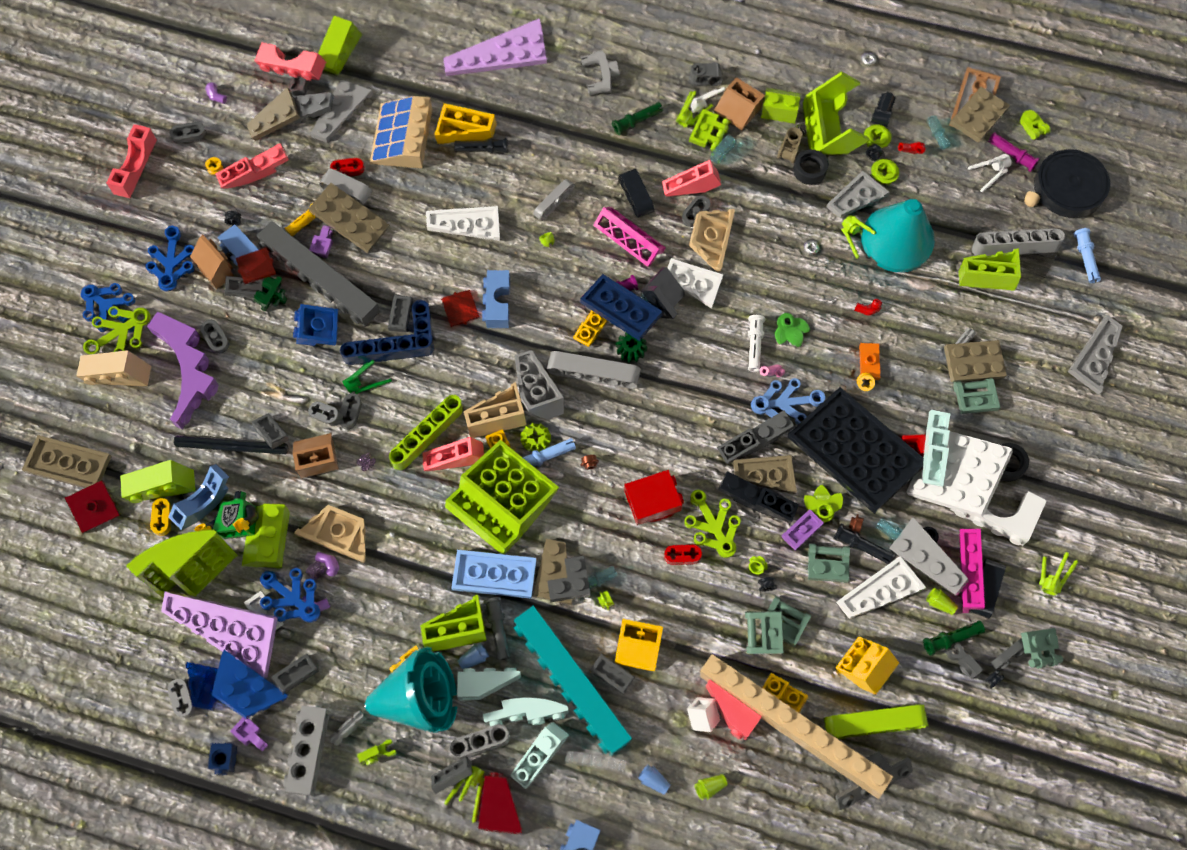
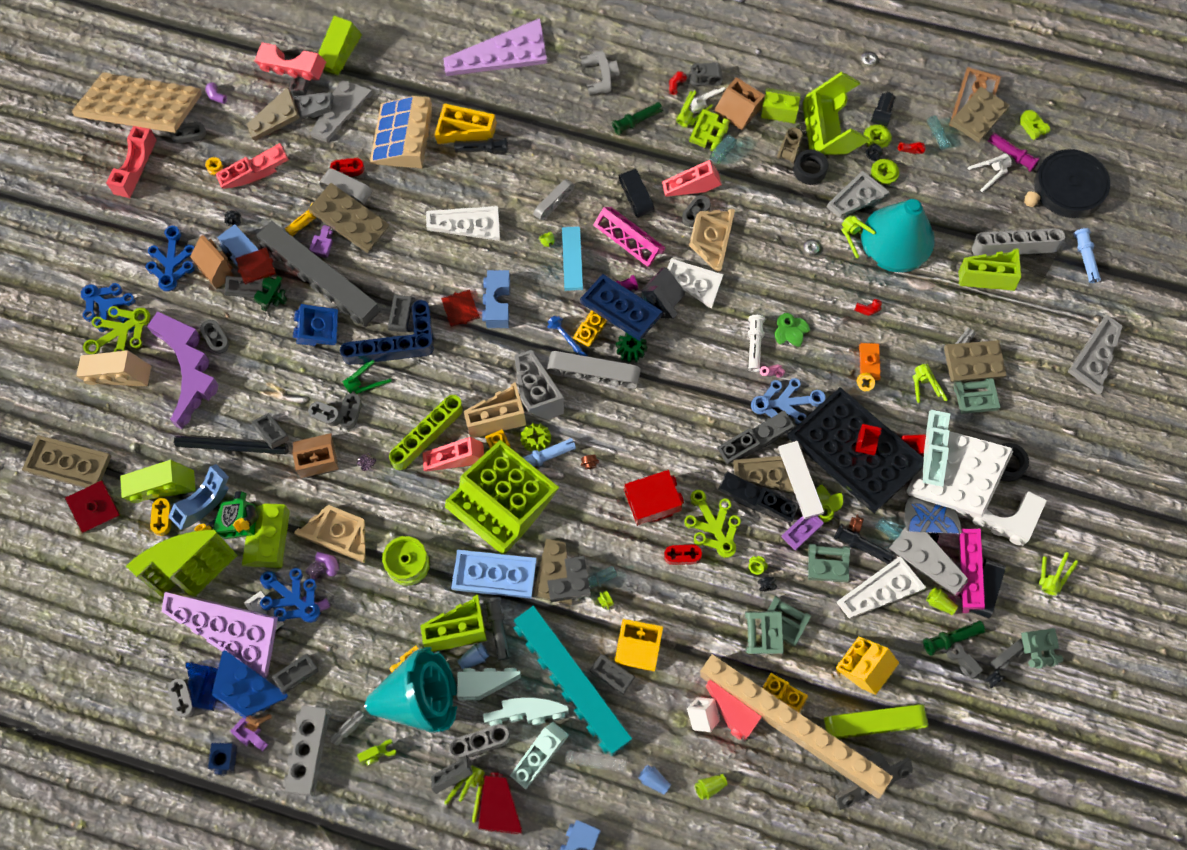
(137, 102): none -> tan plate
(254, 723): none -> medium nougat hand
(409, 550): none -> lime wheel
(555, 323): none -> blue piece
(572, 258): none -> medium azure slope
(673, 82): none -> red arm
(801, 480): none -> white tile
(868, 439): none -> red panel
(925, 375): none -> lime plant
(930, 517): none -> sticker

